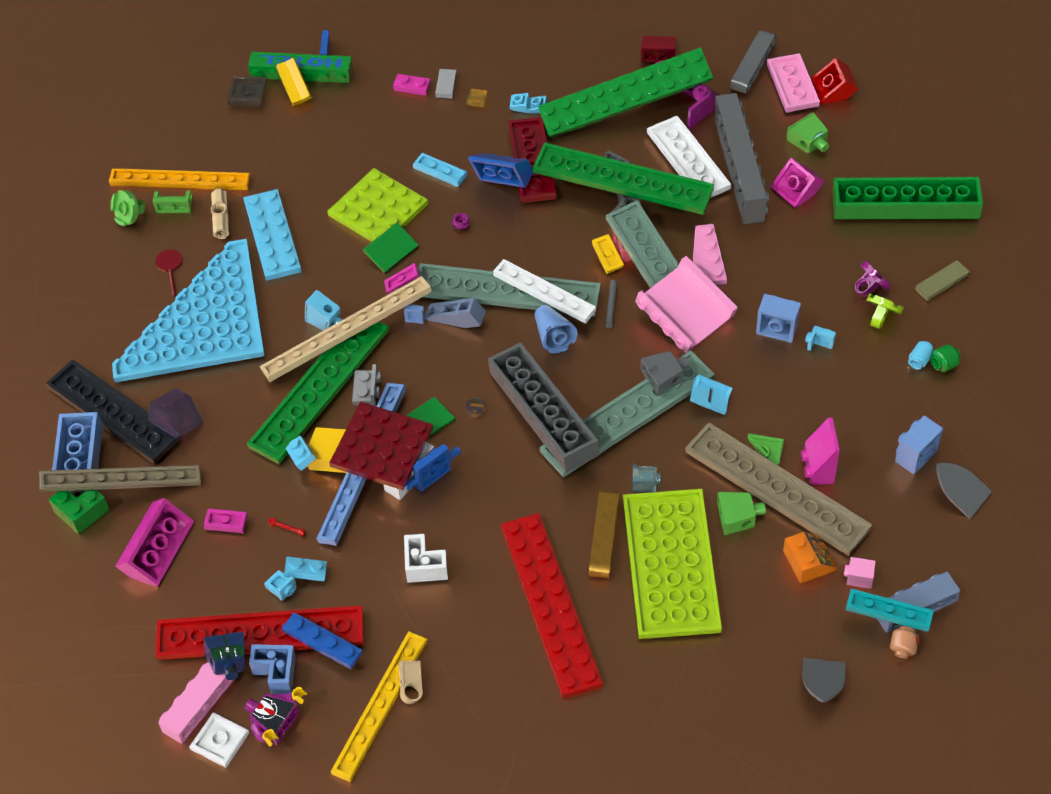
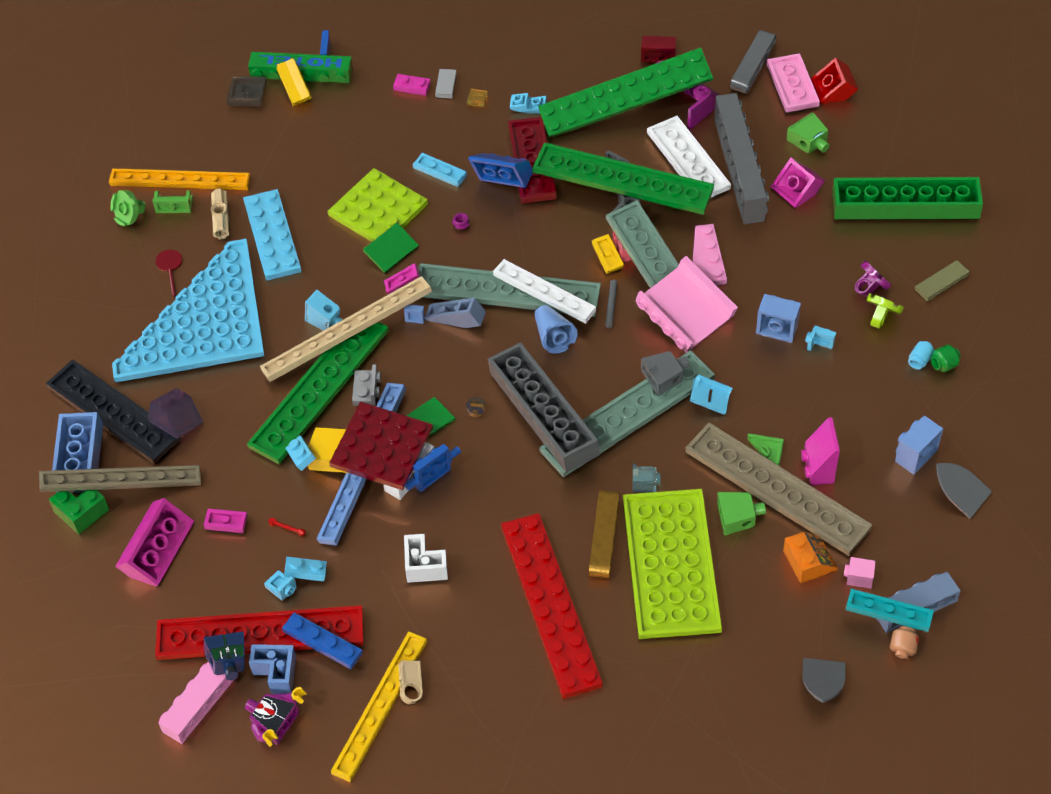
(219, 740): white tile -> none

